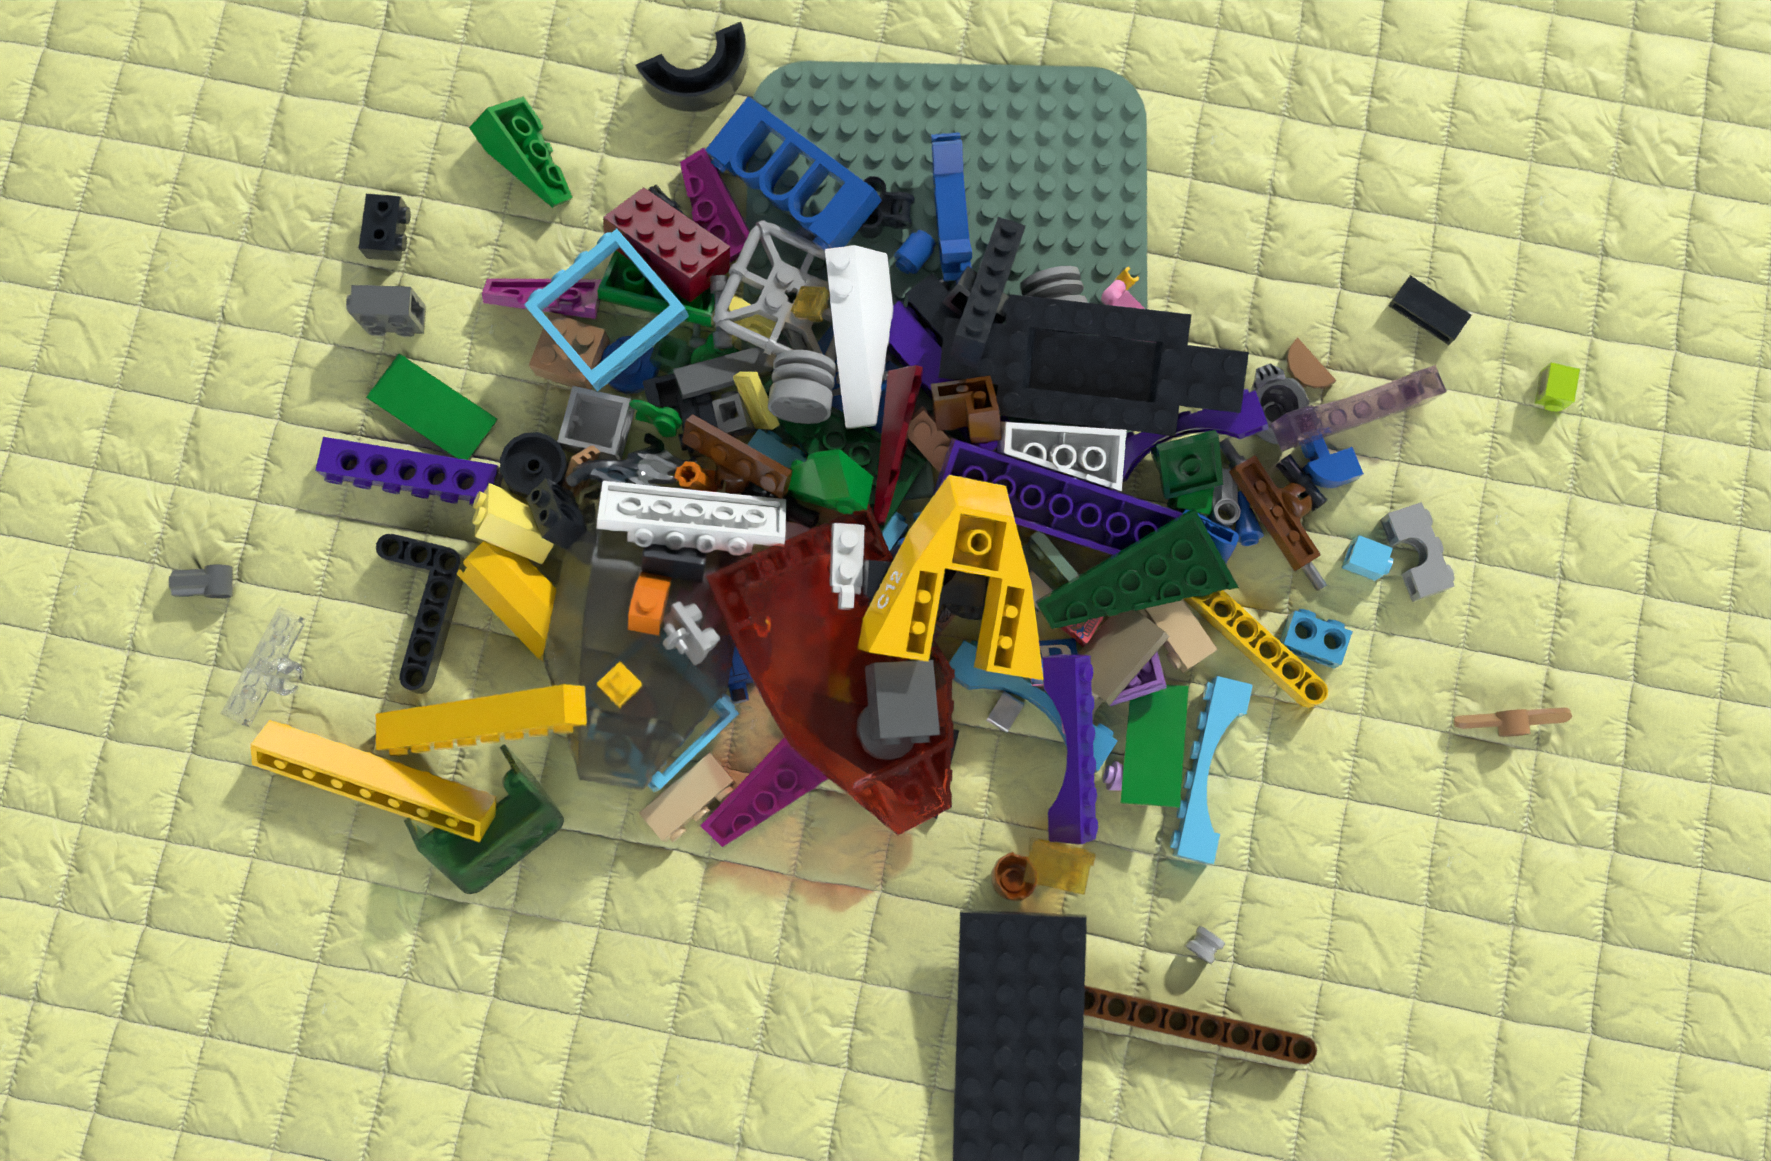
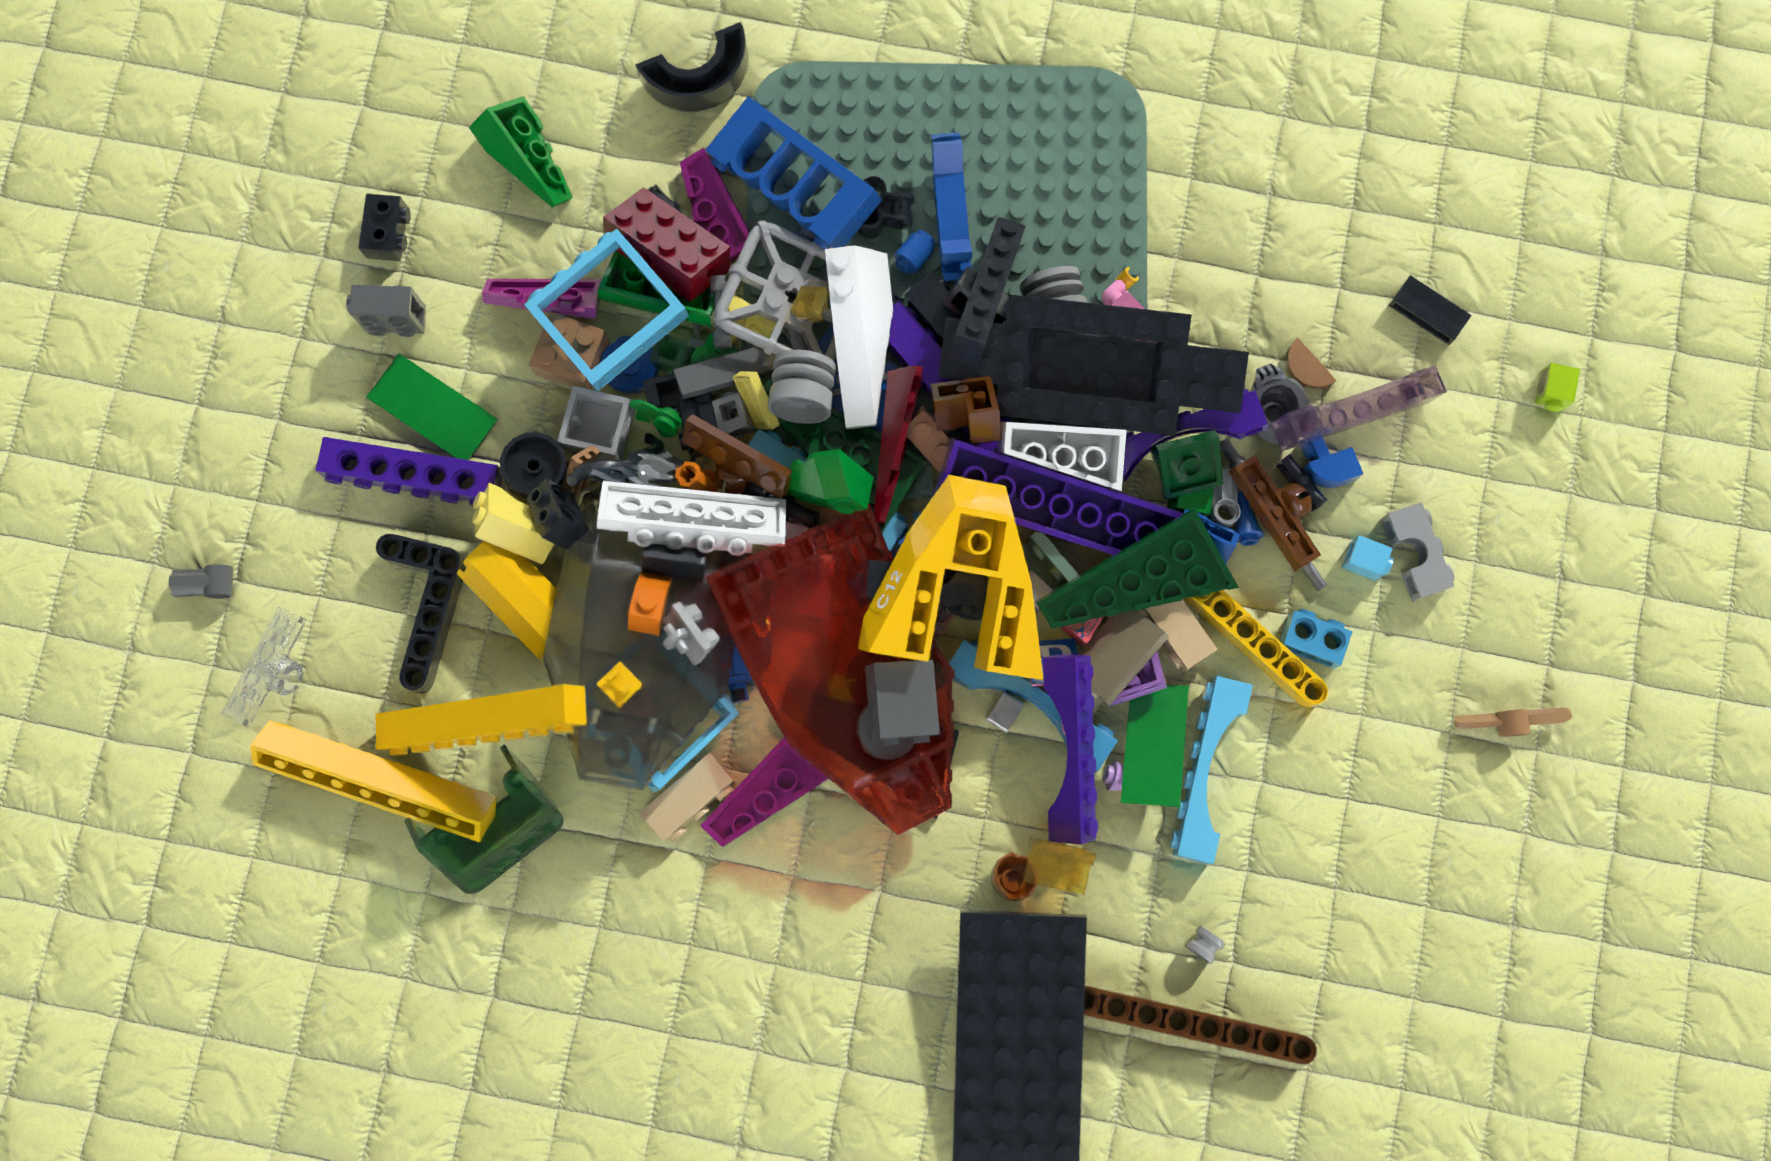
(846, 562): white hinge -> none

